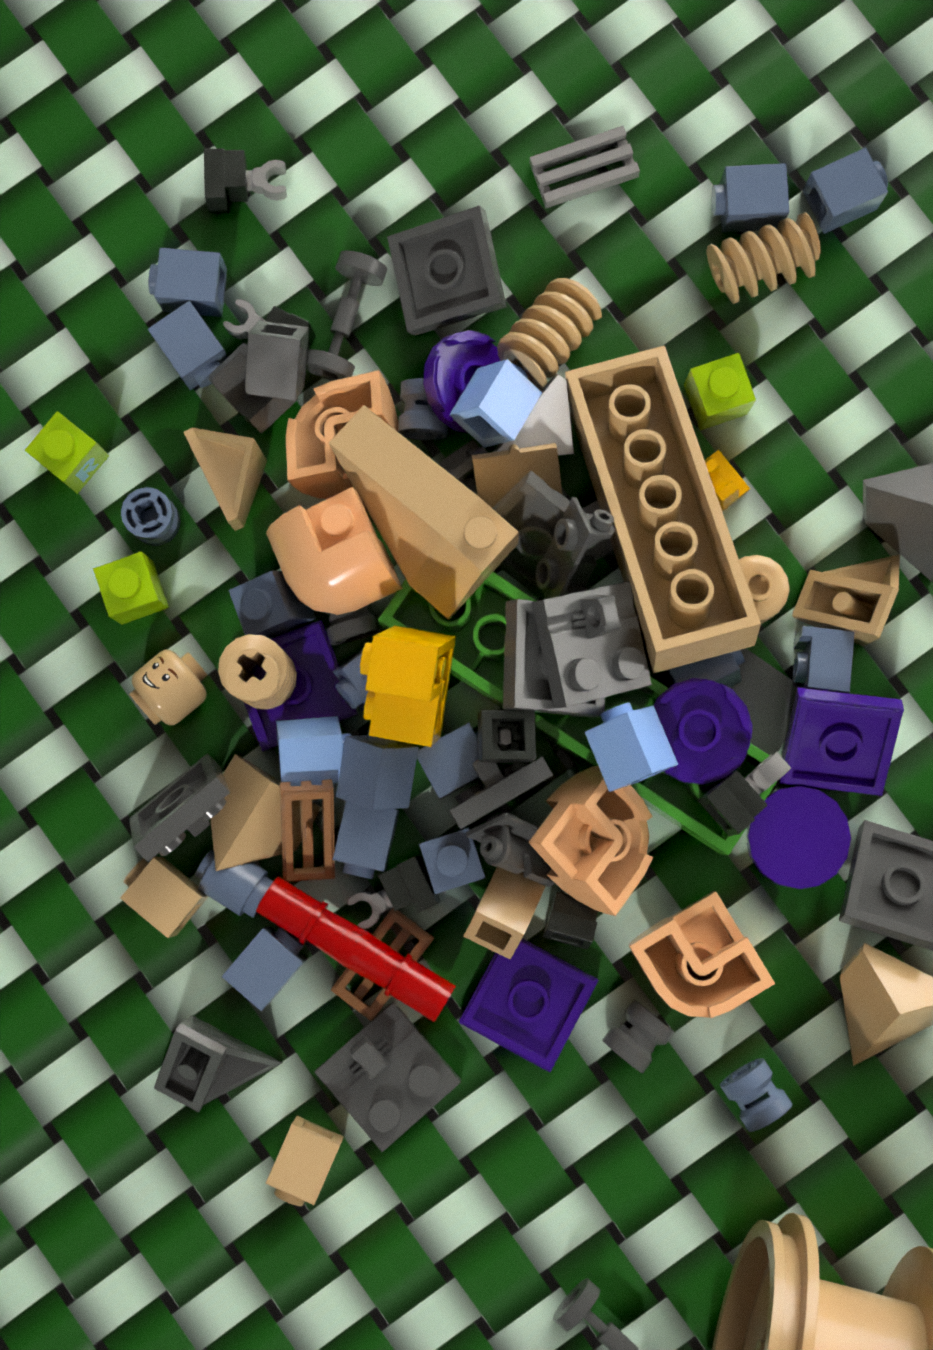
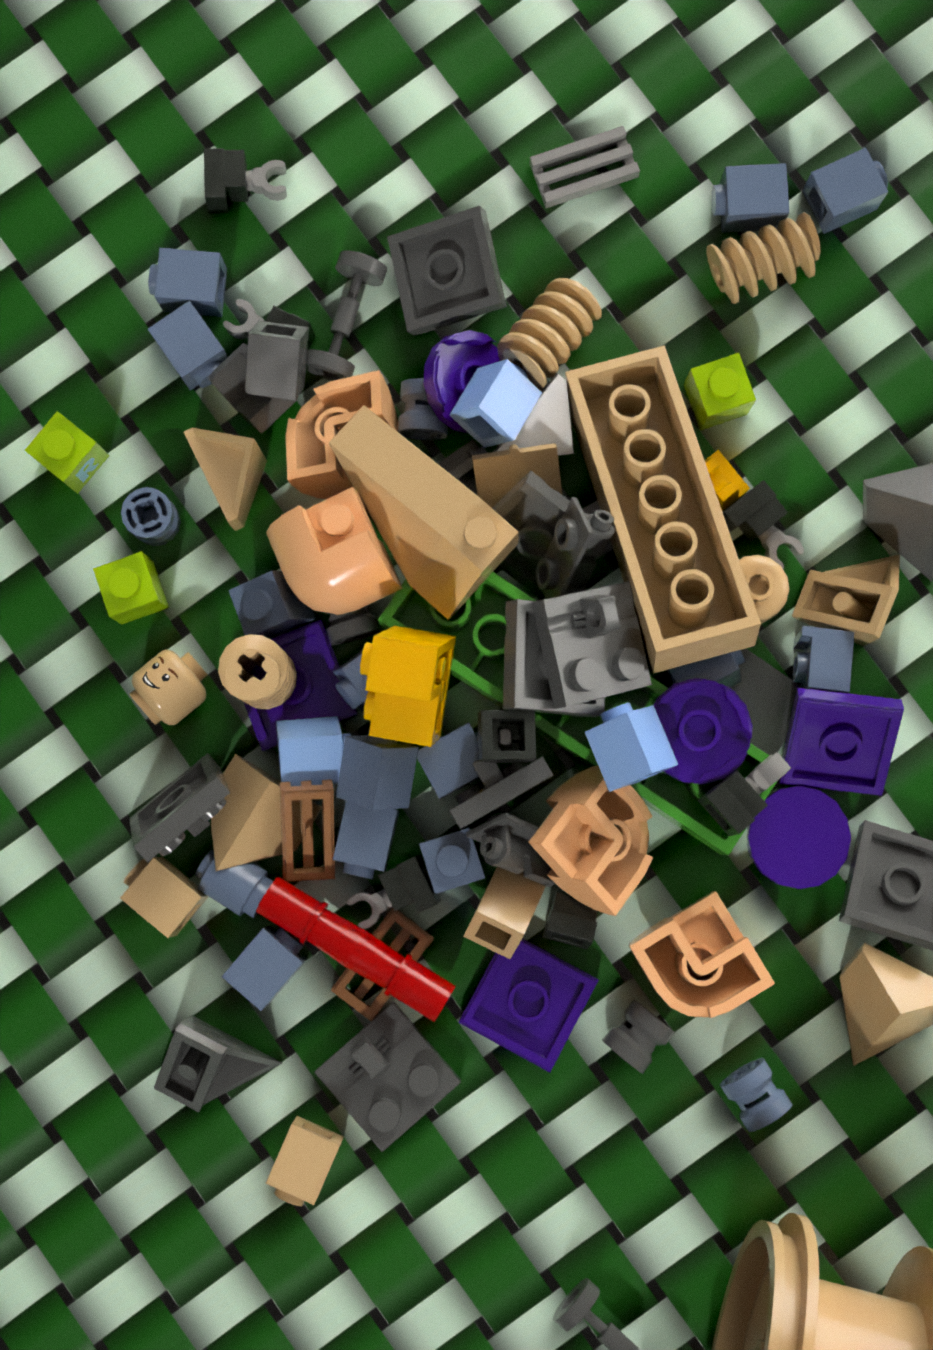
(756, 517): none -> pearl dark grey piece

